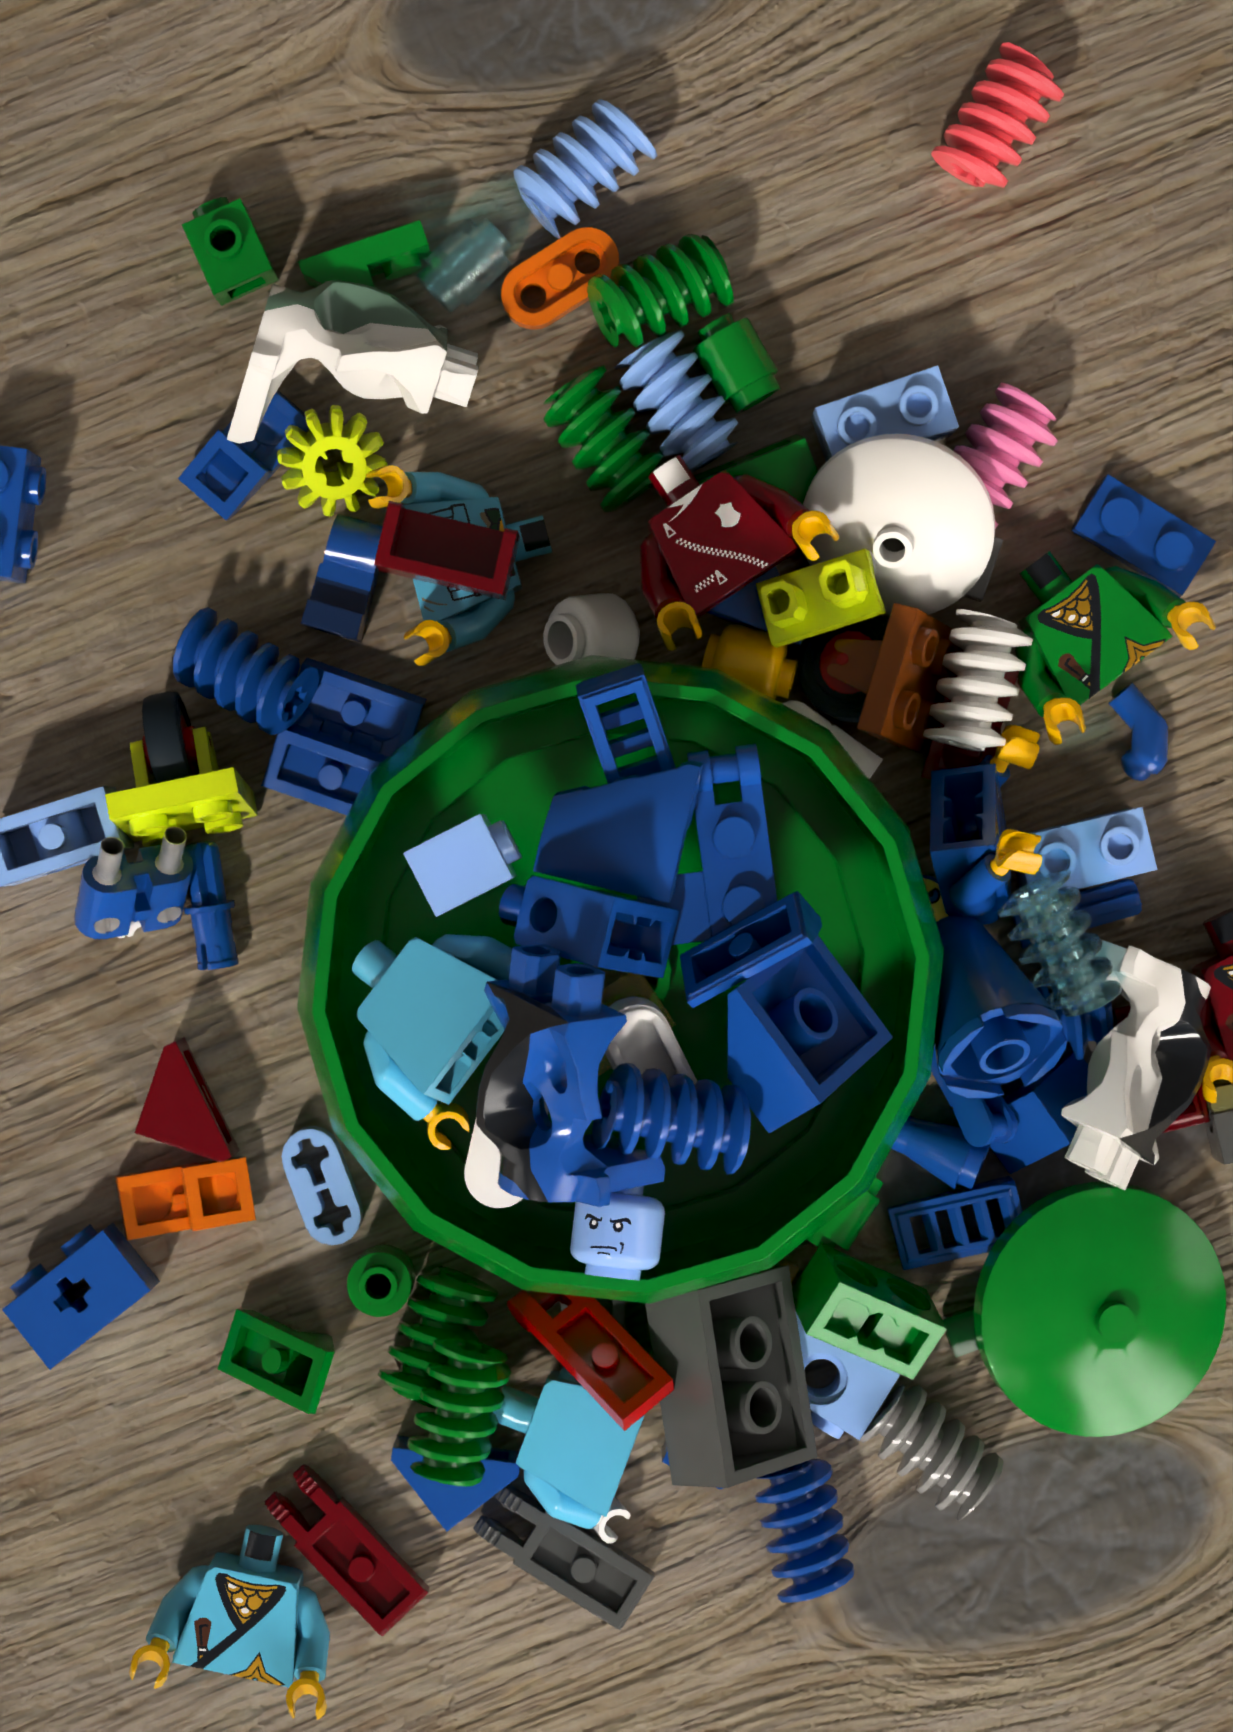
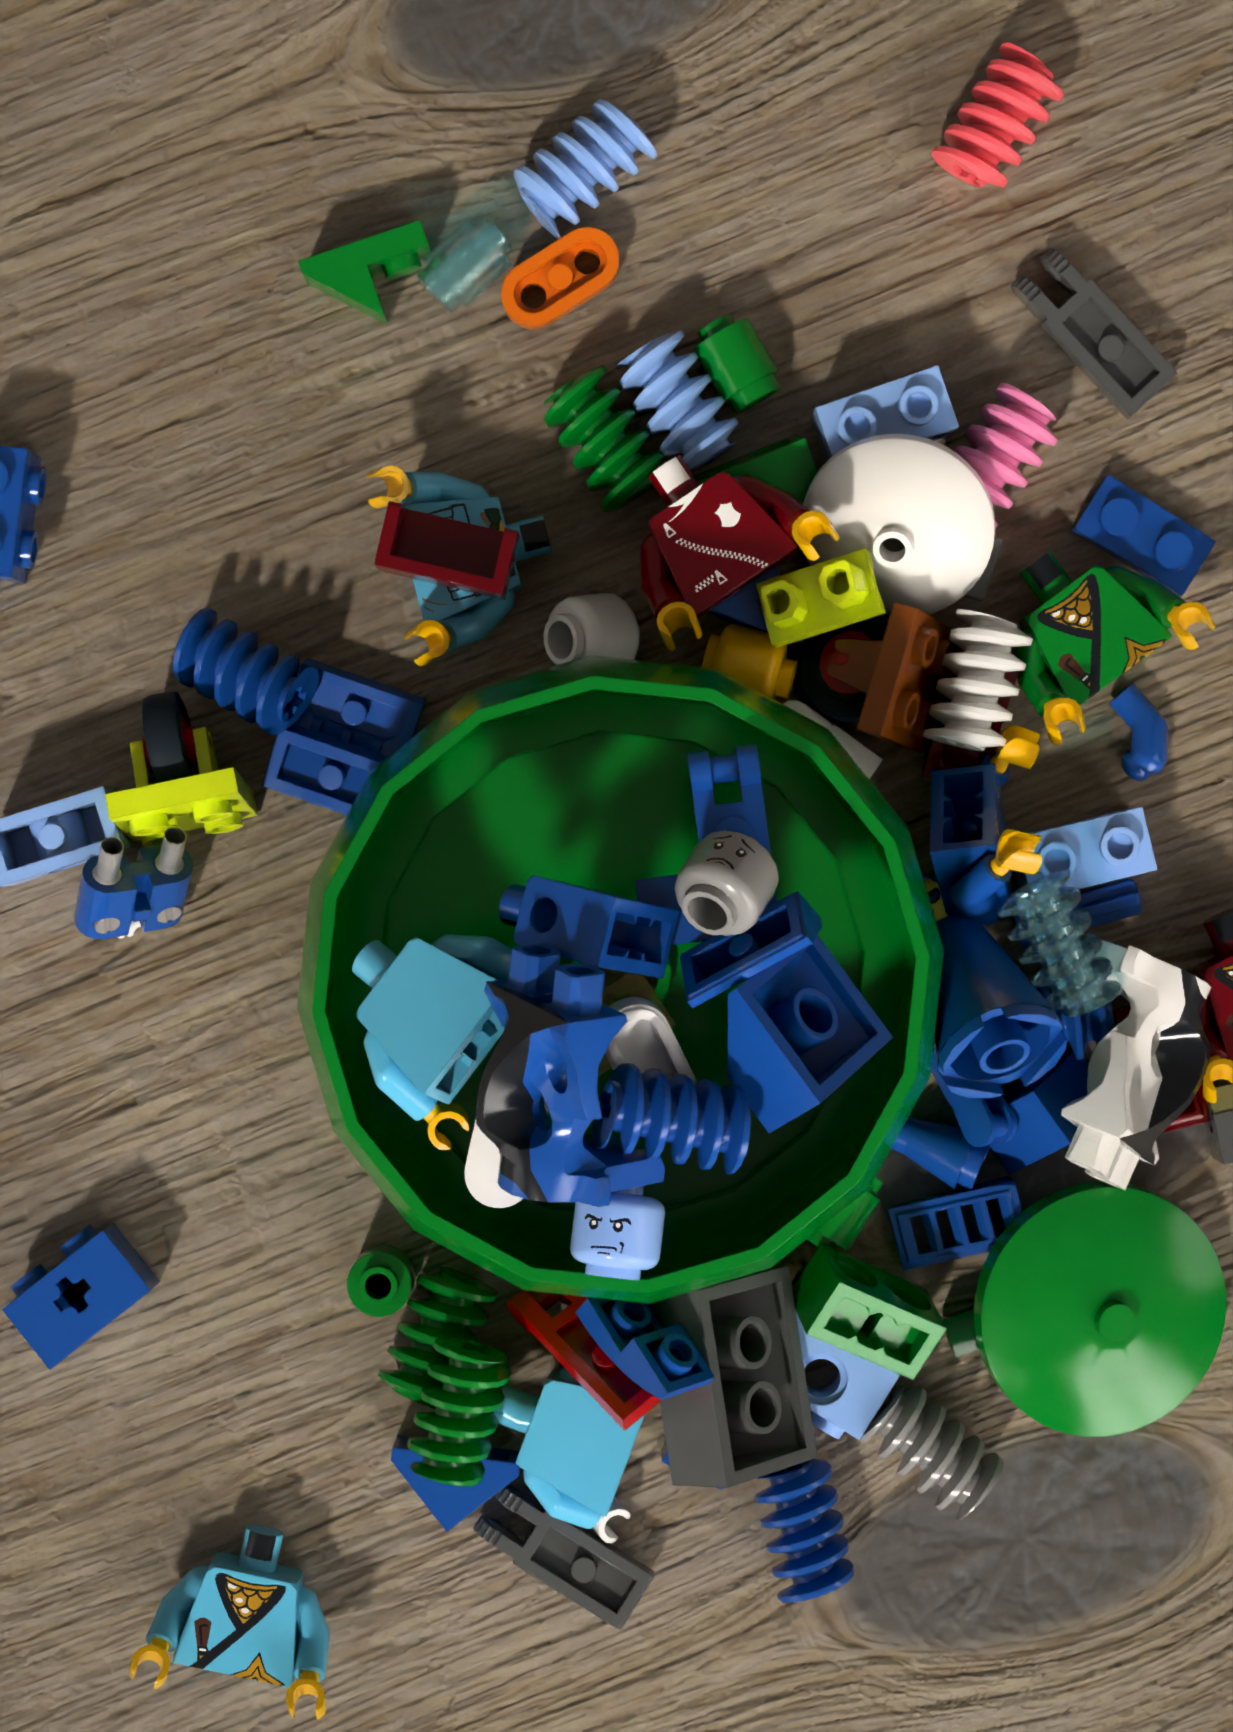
(182, 1108): dark red slope -> none
(185, 1198): orange slope -> none
(210, 909): blue axle -> none
(229, 249): green brick -> none
(231, 472): blue slope -> none
(278, 1359): green slope -> none
(307, 1190): light blue beam -> none
(308, 471): neon yellow gear -> none
(345, 580): leg -> none
(350, 1554): dark red hinge -> none
(366, 342): white hips -> none
(464, 862): light blue brick -> none
(613, 686): blue slope -> none
(622, 832): blue slope -> none
(651, 1356): none -> blue slope
(659, 287): green piece -> none
(726, 883): none -> light grey head
(1097, 336): none -> dark grey hinge

